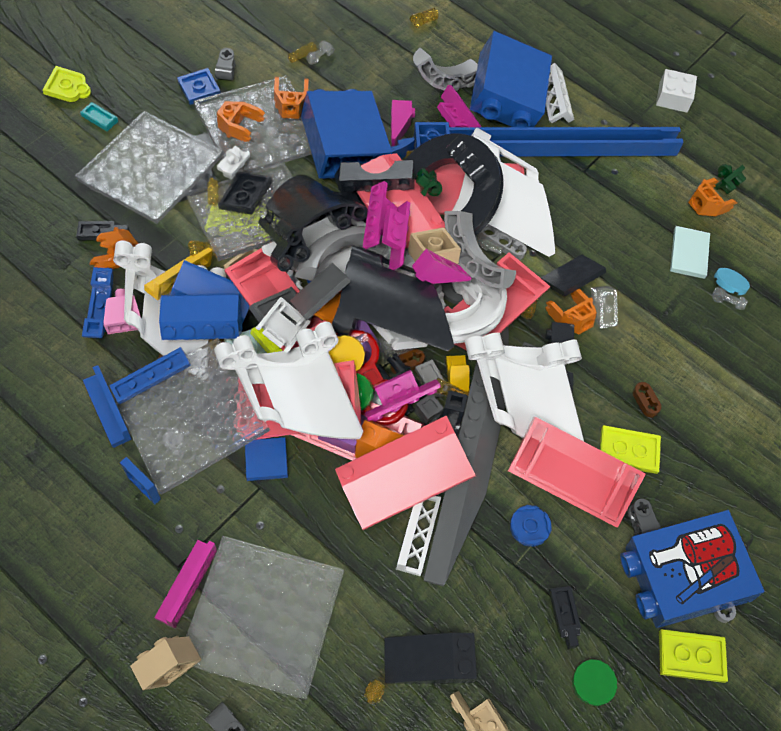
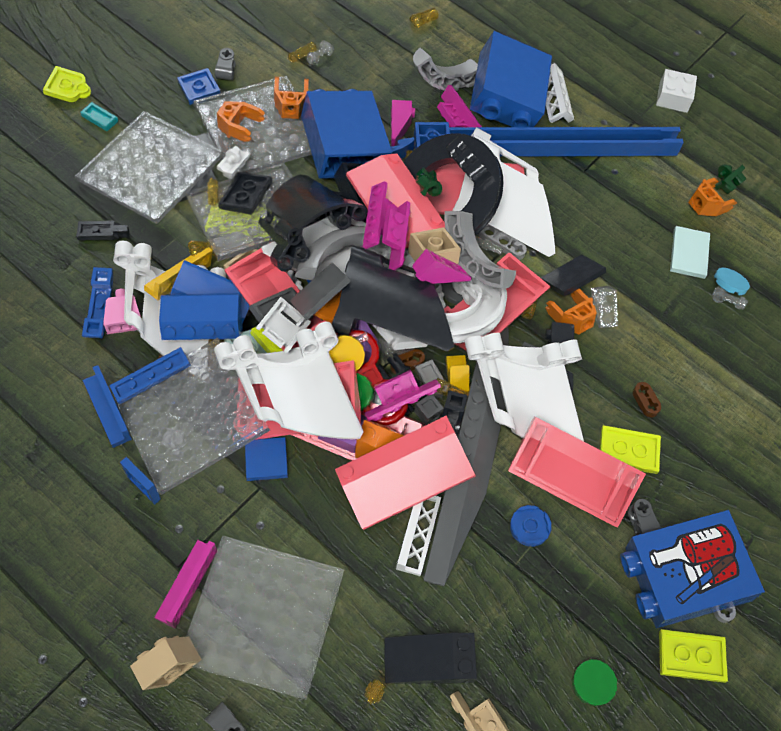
(108, 241): orange piece -> none
(399, 177): arch -> none
(566, 615): black hinge -> none

